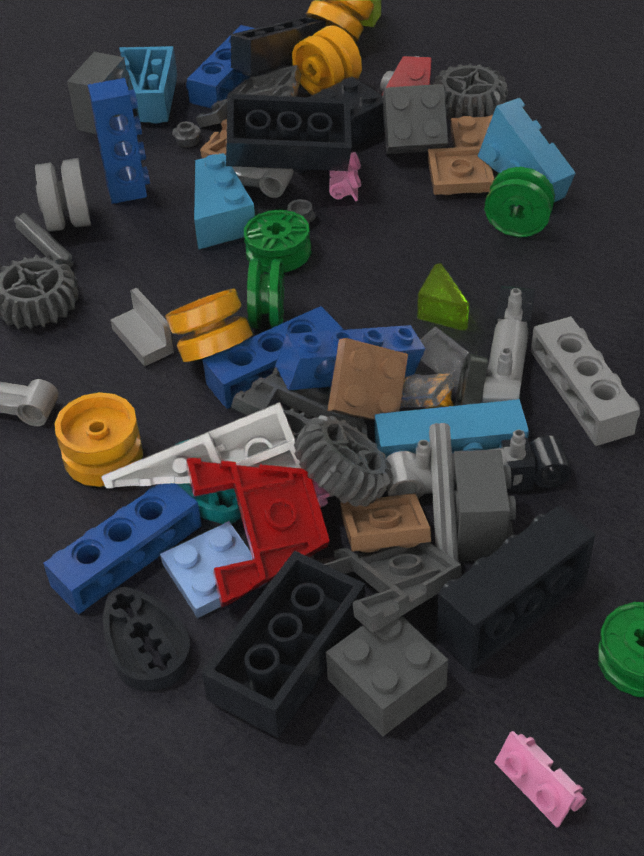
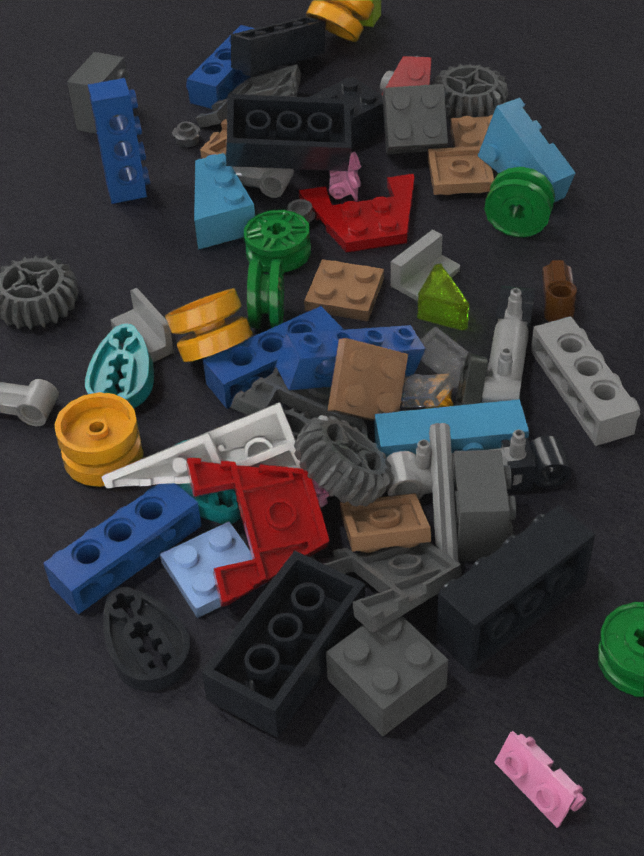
(42, 239): dark grey axle -> none
(62, 195): light grey wheel -> none
(132, 360): none -> teal piece
(153, 78): dark azure wedge -> none
(326, 59): light orange wheel -> none
(345, 289): none -> medium nougat plate
(367, 222): none -> red wing
(414, 264): none -> light grey panel
(558, 291): none -> reddish brown piece

